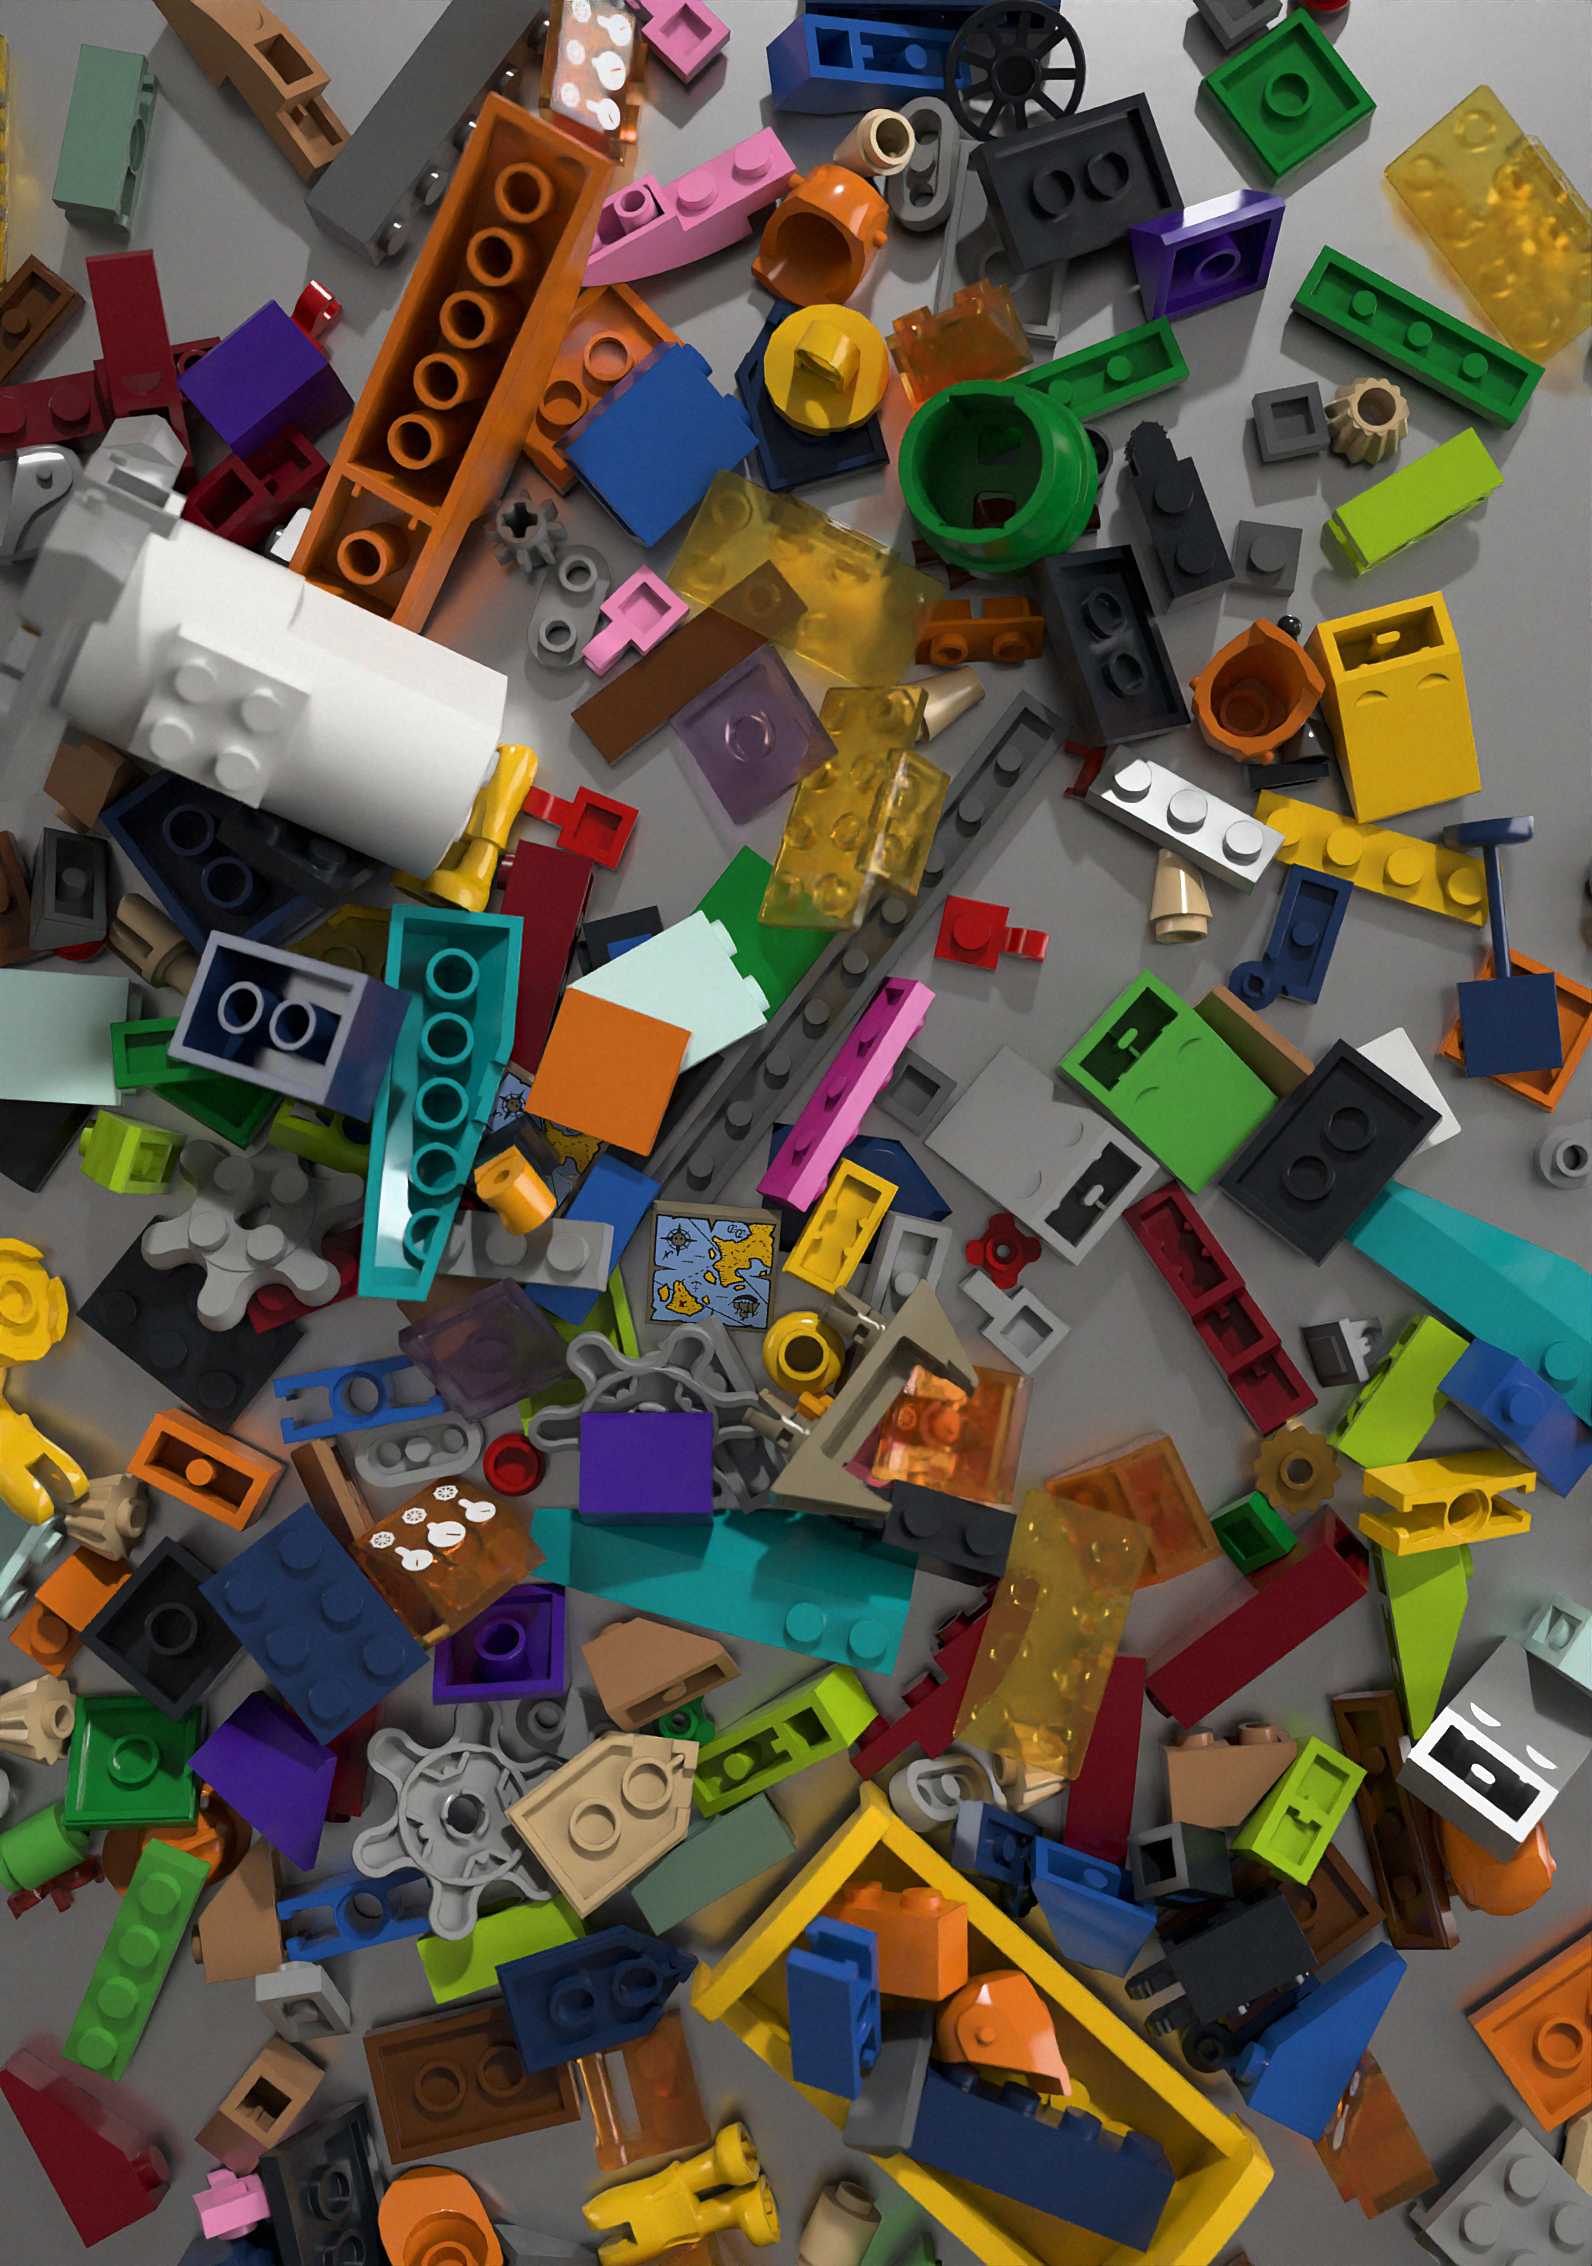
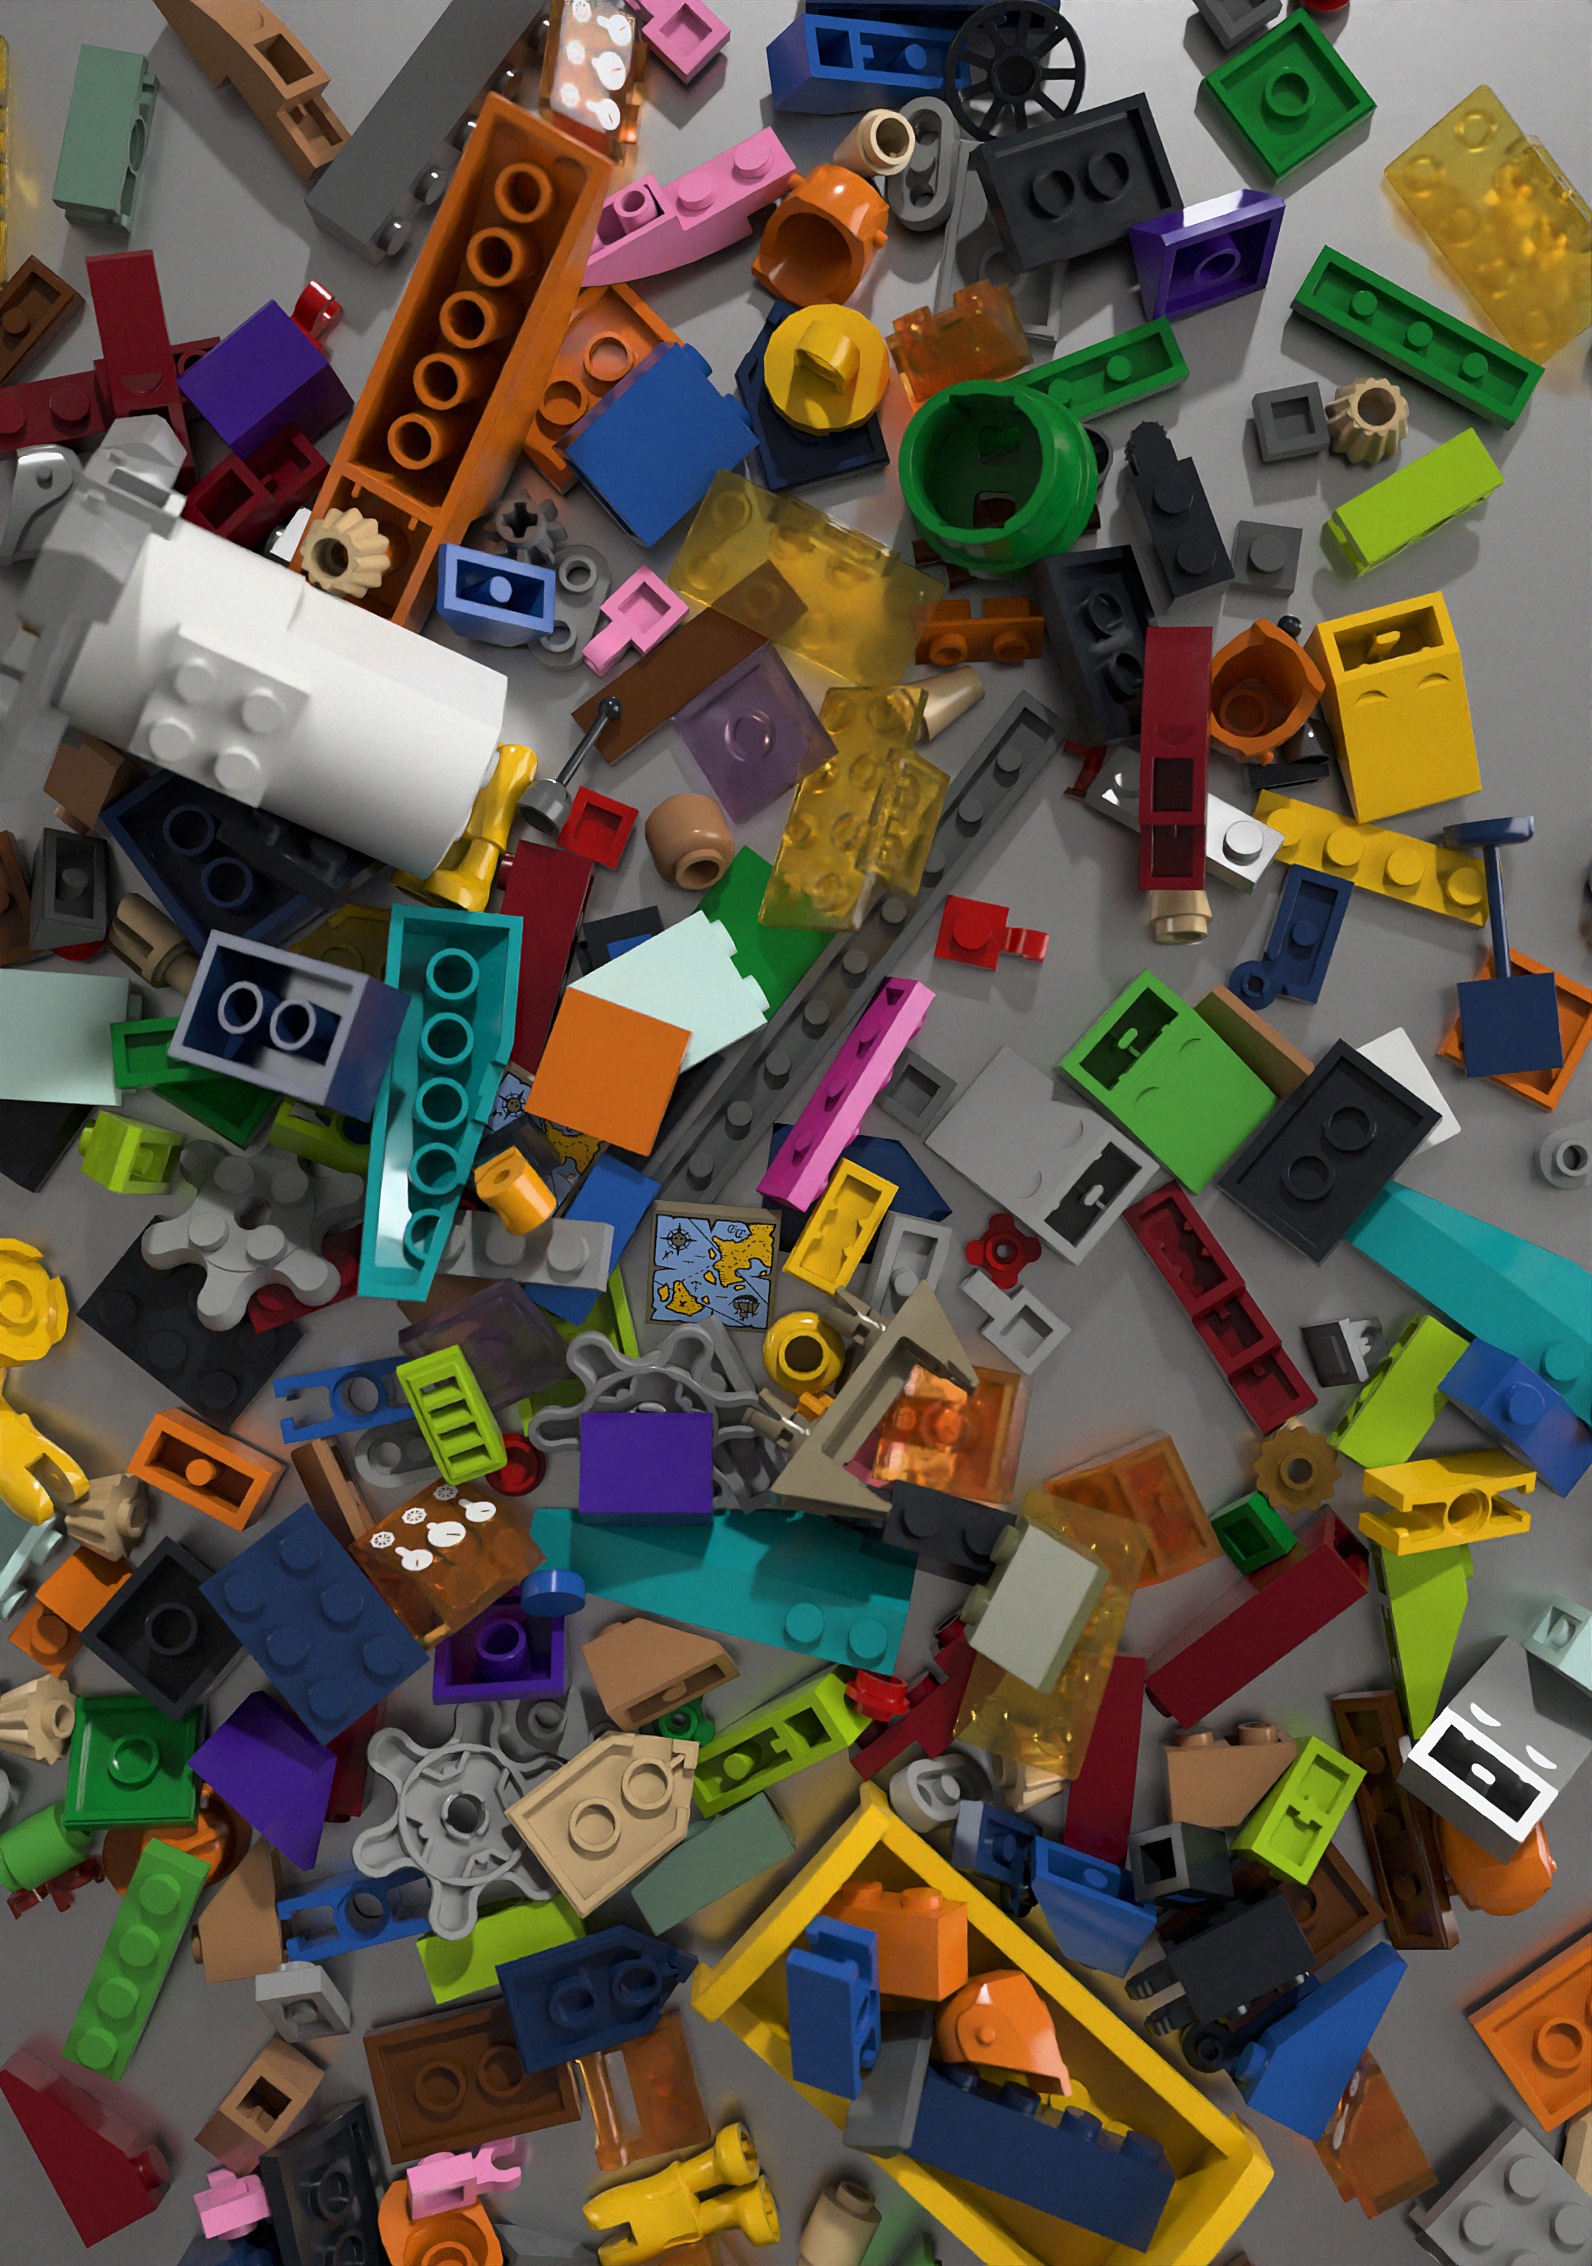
(364, 547): none -> tan piece
(453, 2181): none -> bright pink plate
(465, 1451): none -> lime slope
(494, 596): none -> blue slope
(546, 801): none -> hinge
(552, 1593): none -> blue tile
(689, 841): none -> medium nougat head
(878, 1695): none -> red plate
(1034, 1601): none -> slope
(1175, 758): none -> dark red slope

